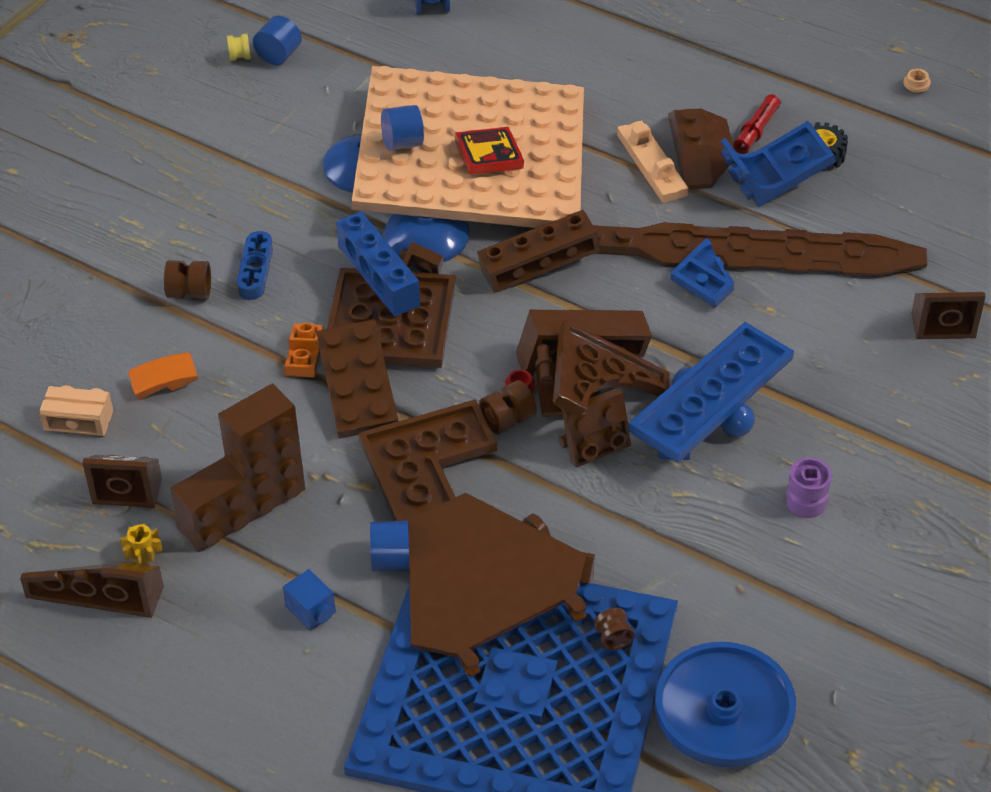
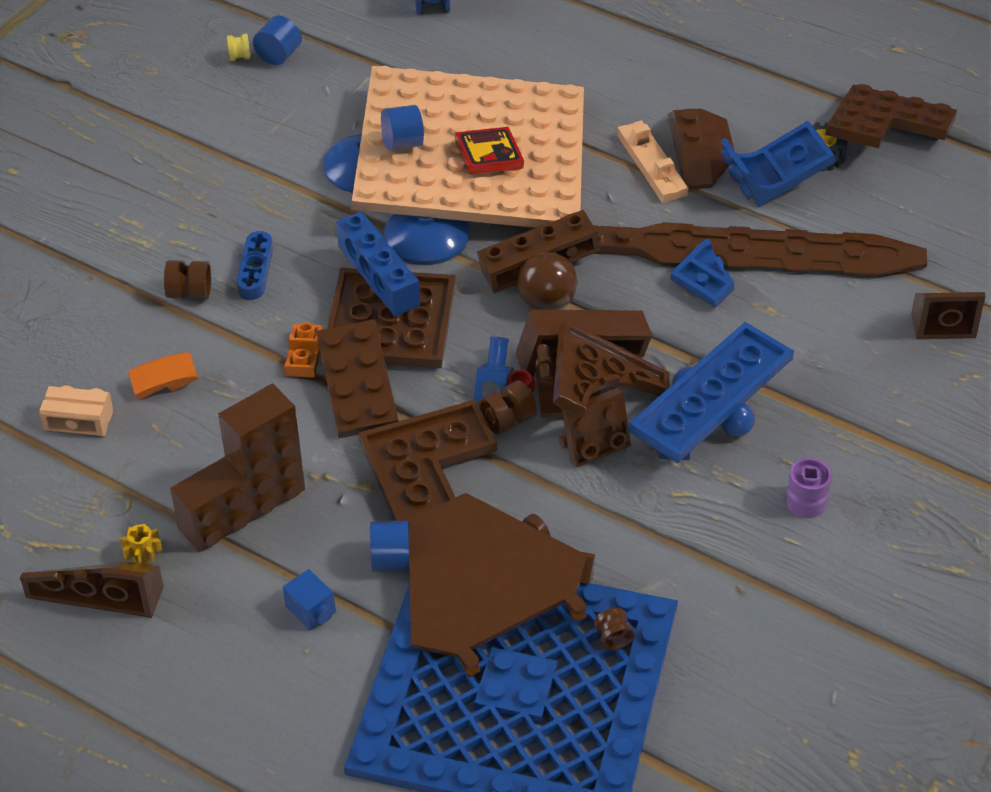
(123, 480): reddish brown slope -> none
(423, 258): reddish brown bracket -> none
(495, 369): none -> blue bracket
(547, 281): none -> reddish brown piece
(725, 704): blue dish -> none
(753, 129): red pin -> none
(870, 113): none -> reddish brown plate
(917, 80): light nougat plate -> none

